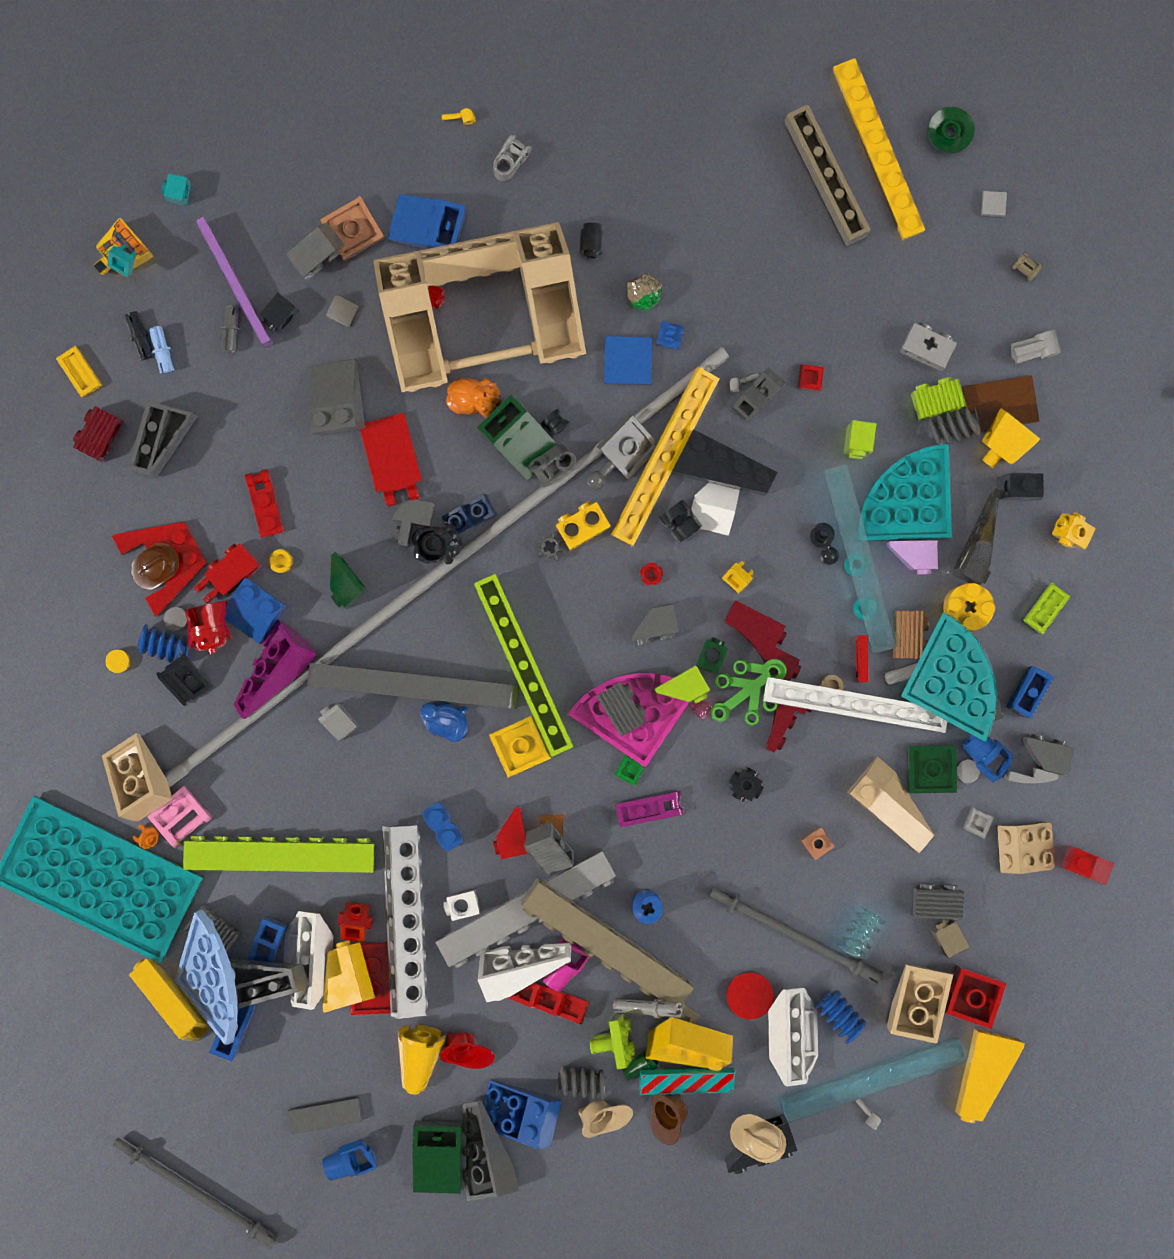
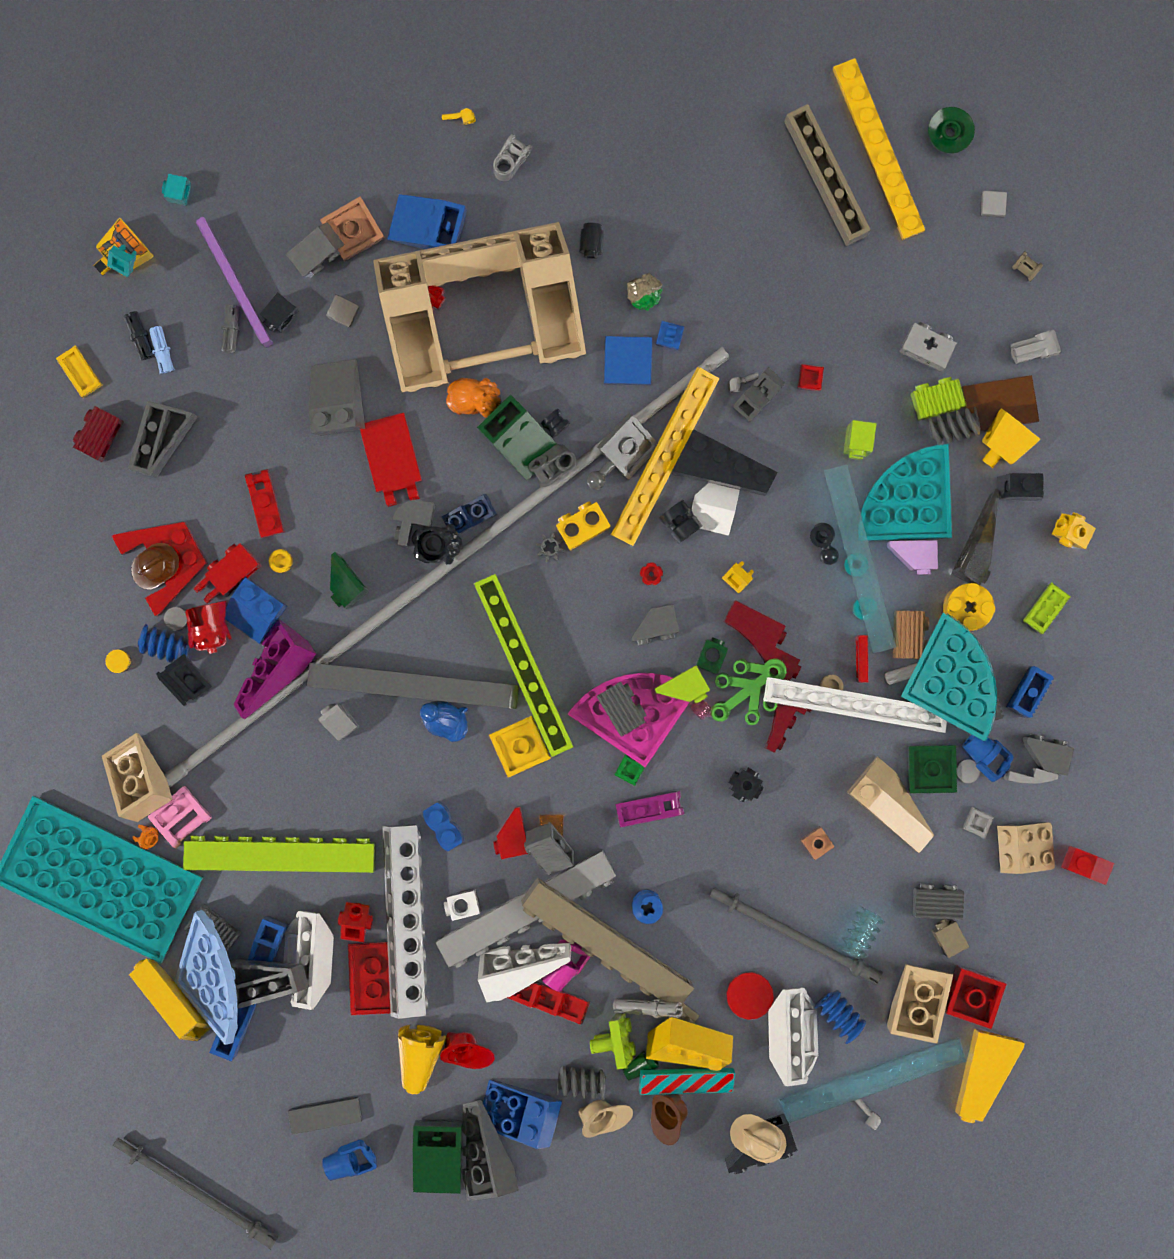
(346, 977): yellow slope -> none

